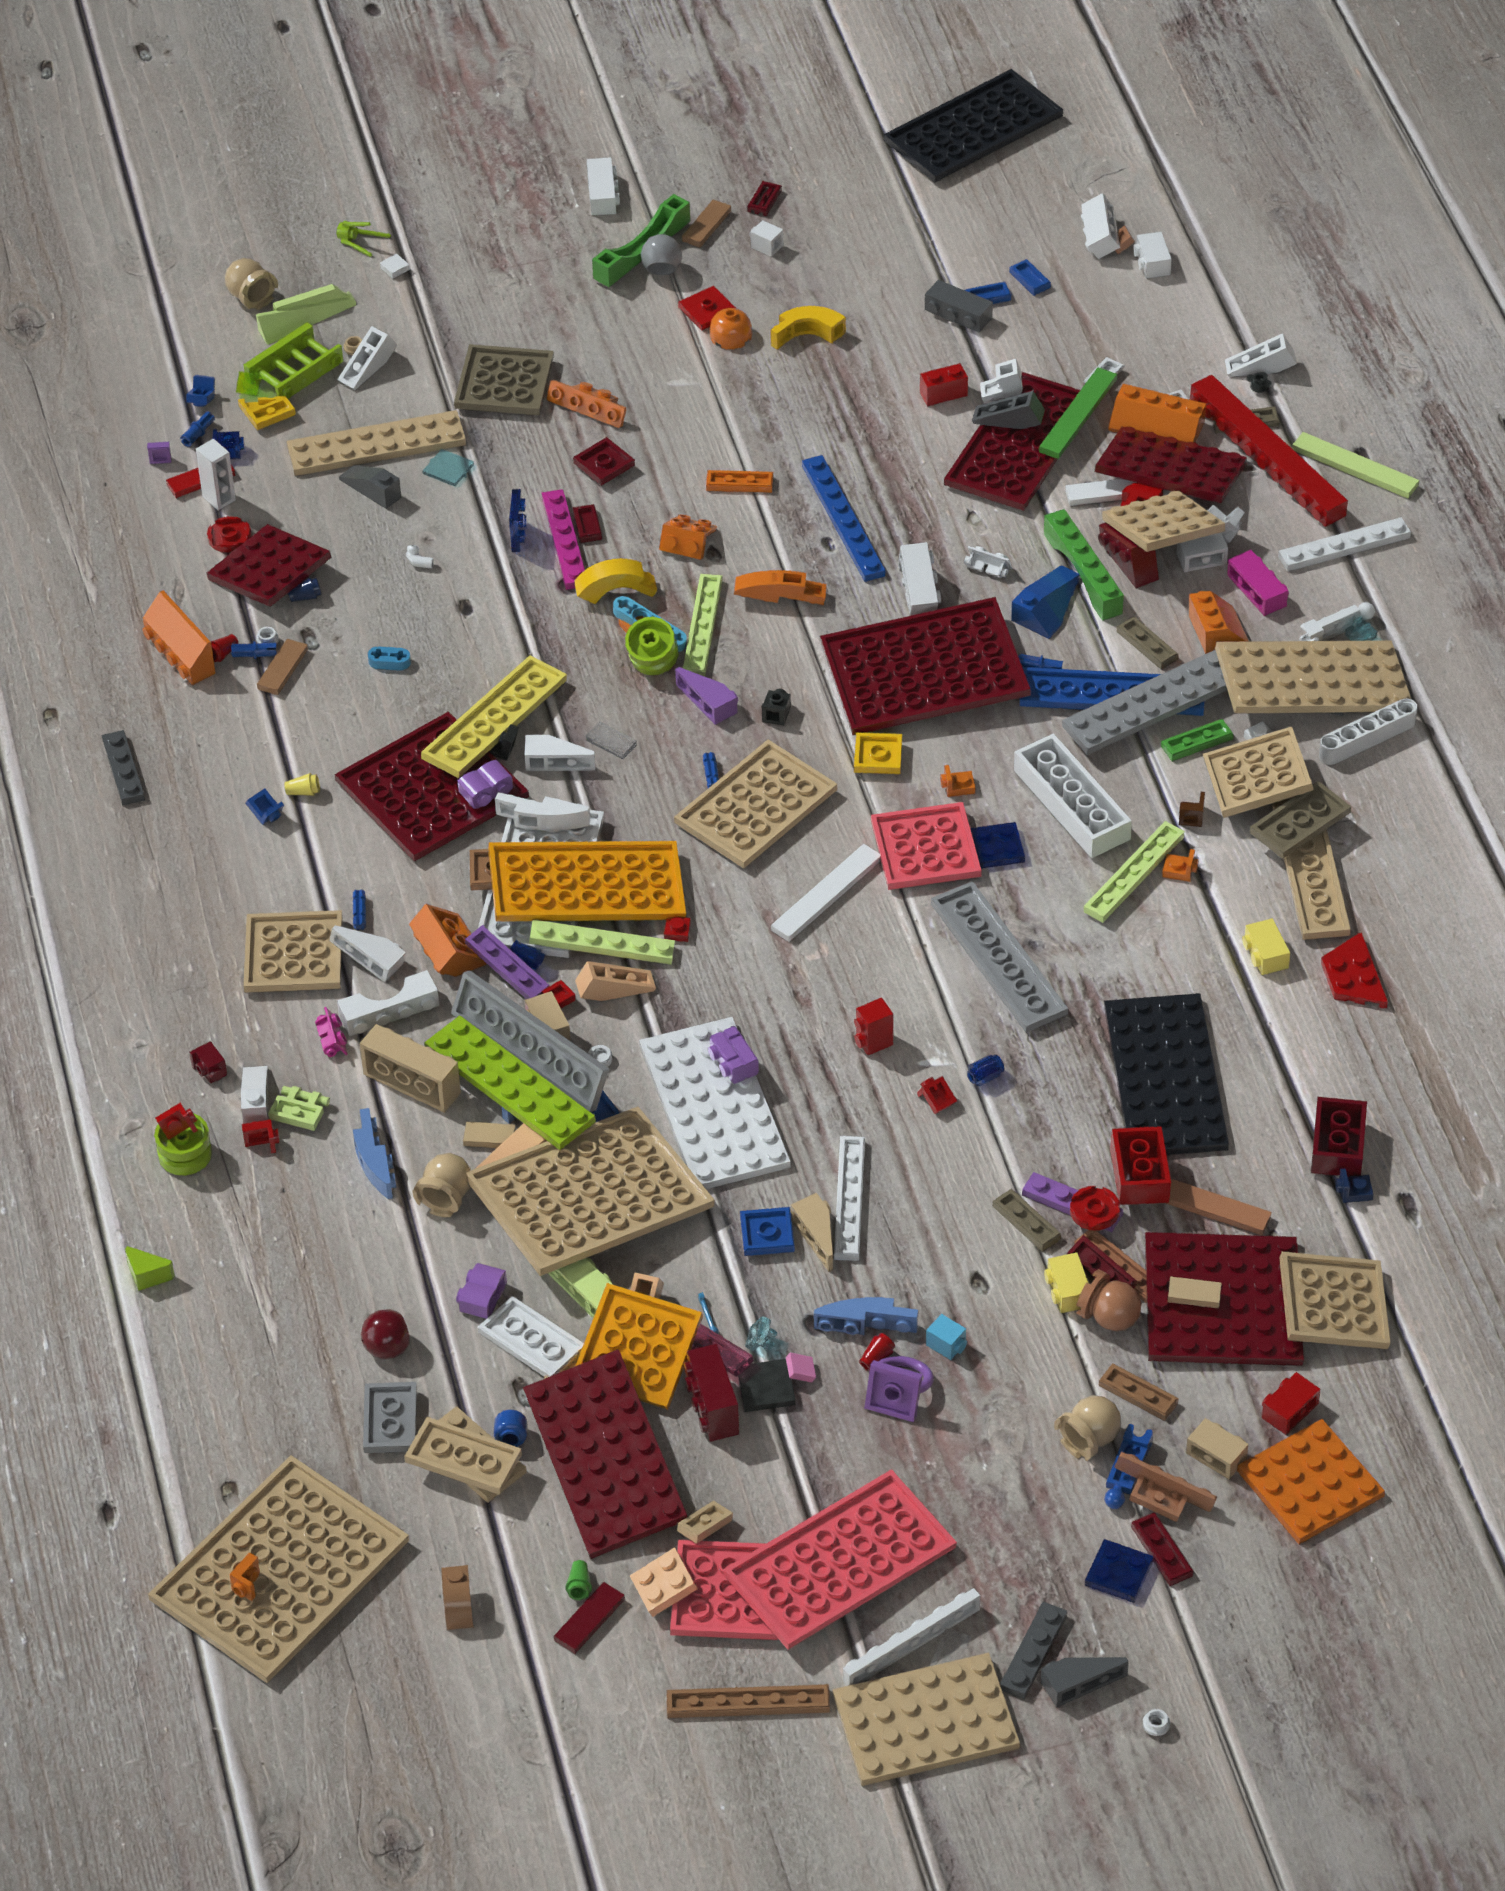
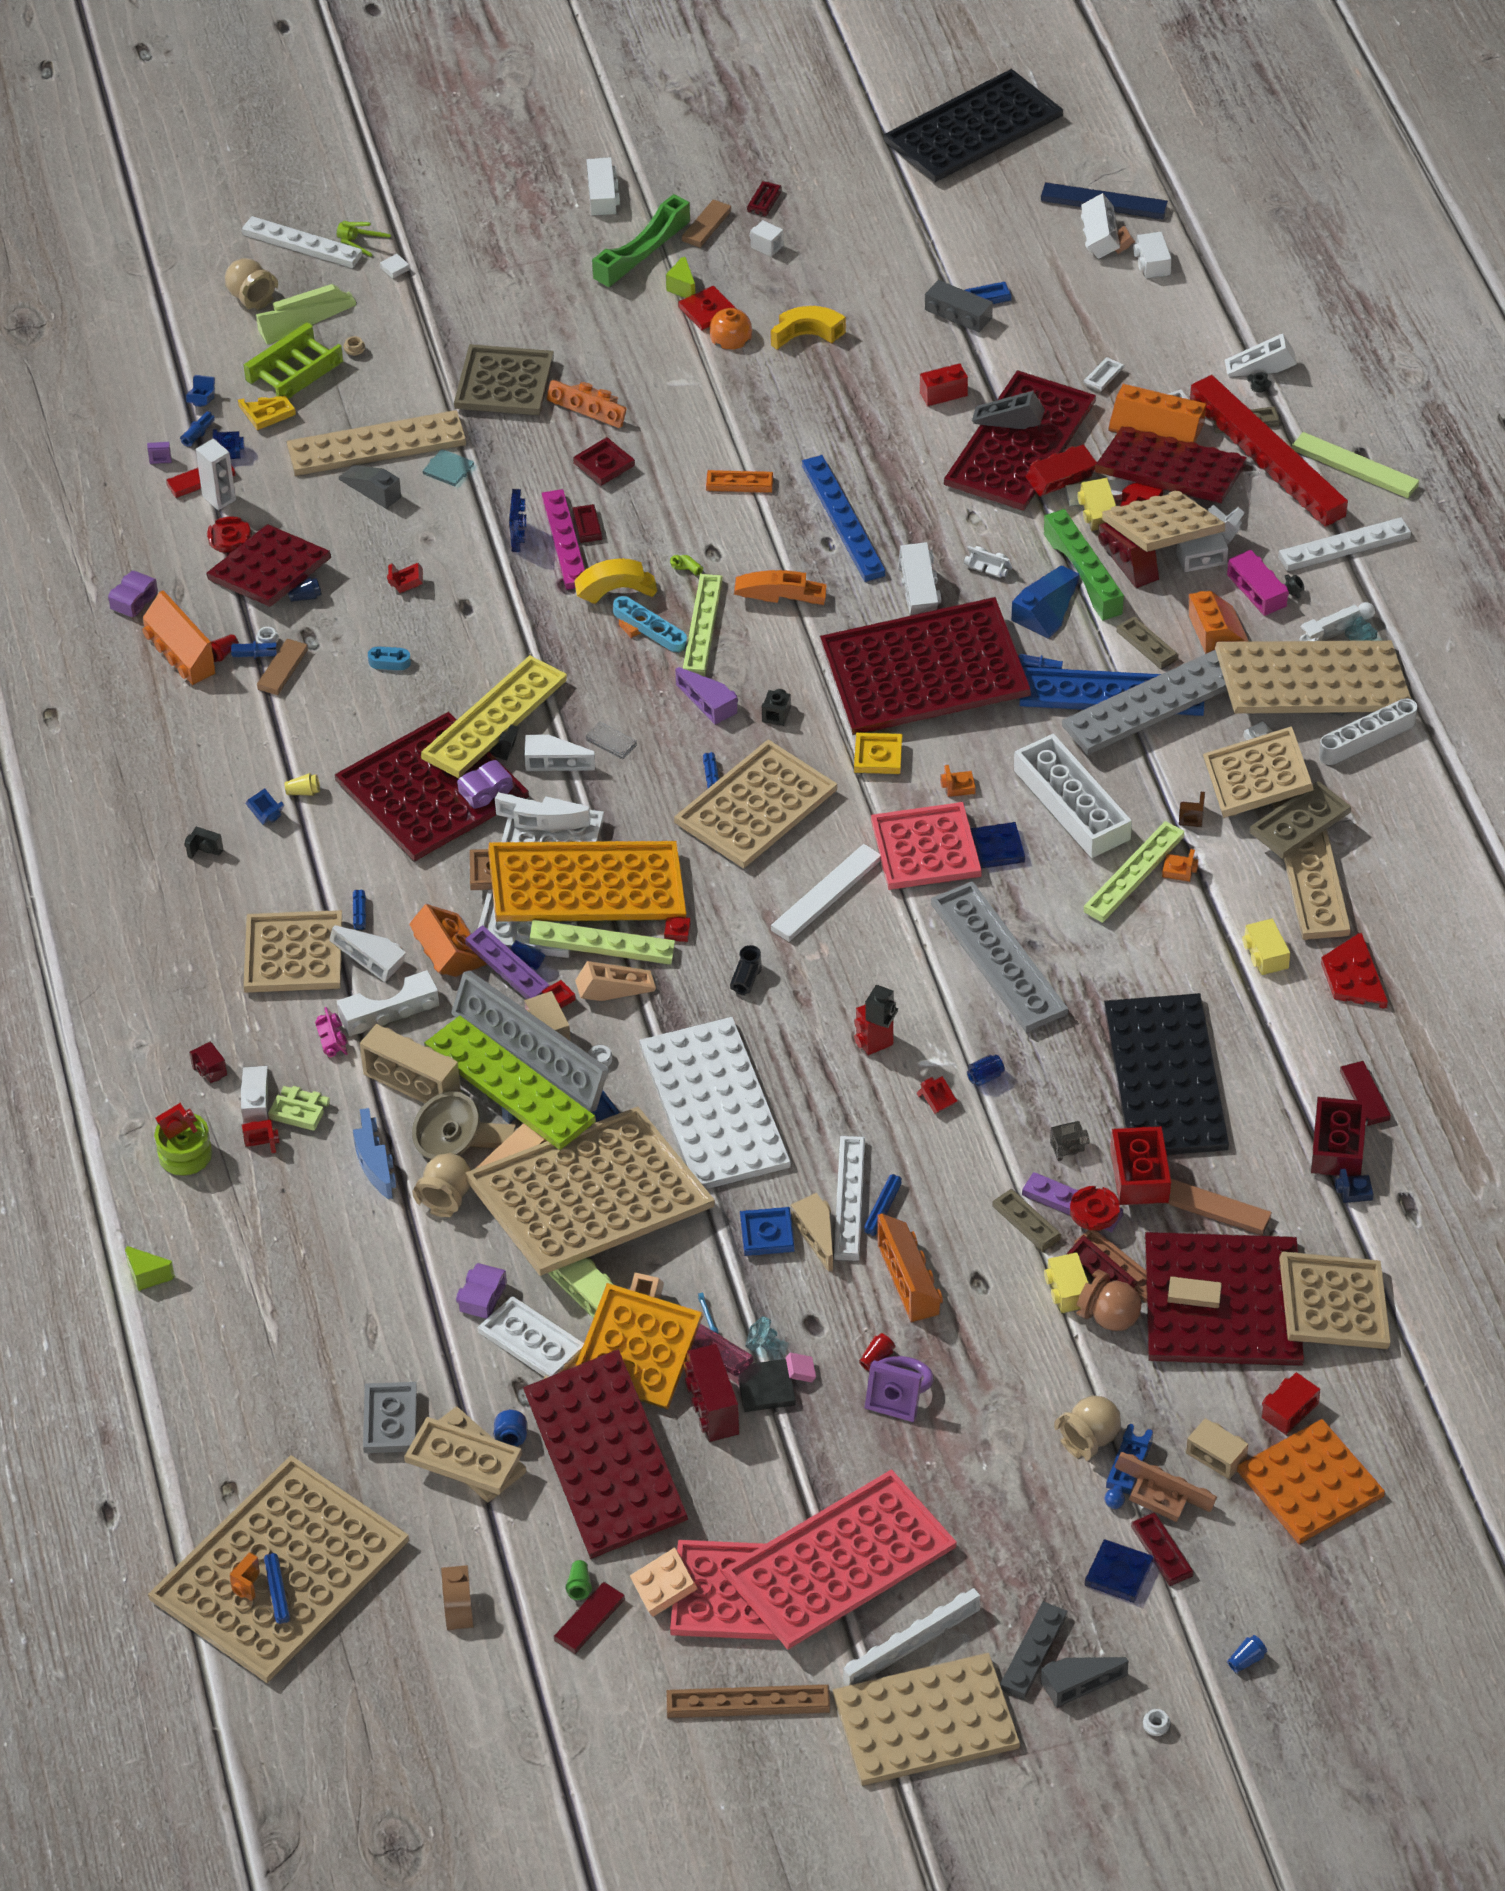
(123, 767): dark grey plate -> none
(132, 593): none -> medium lavender brick
(203, 840): none -> pearl dark grey bracket
(248, 384): clear neon green plate -> none
(276, 1588): none -> blue axle
(302, 242): none -> white plate
(368, 358): white slope -> none
(385, 1334): dark red helmet -> none
(406, 578): none -> red bracket
(418, 560): white arm -> none
(440, 1118): none -> dark tan dish
(651, 645): lime wheel -> none
(661, 254): light grey helmet -> none
(680, 280): none -> lime slope
(685, 562): none -> lime arm
(686, 536): orange bracket -> none
(705, 1522): tan plate -> none
(733, 1055): medium lavender brick -> none
(747, 969): none -> black piece
(856, 1314): medium blue slope -> none
(881, 1006): none -> pearl dark grey brick
(883, 1203): none -> blue axle
(908, 1269): none -> orange slope
(946, 1337): medium azure brick -> none
(1005, 385): white brick -> none
(1030, 277): blue tile -> none
(1061, 470): none -> red brick
(1068, 1139): none -> clear smoke brick
(1078, 413): bright green tile -> none
(1095, 497): none -> light yellow brick
(1122, 202): none -> dark blue tile
(1138, 1392): medium nougat tile -> none
(1197, 740): bright green tile -> none
(1247, 1654): none -> blue cone
(1294, 585): none -> pearl dark grey plate
(1364, 1089): none -> dark red tile

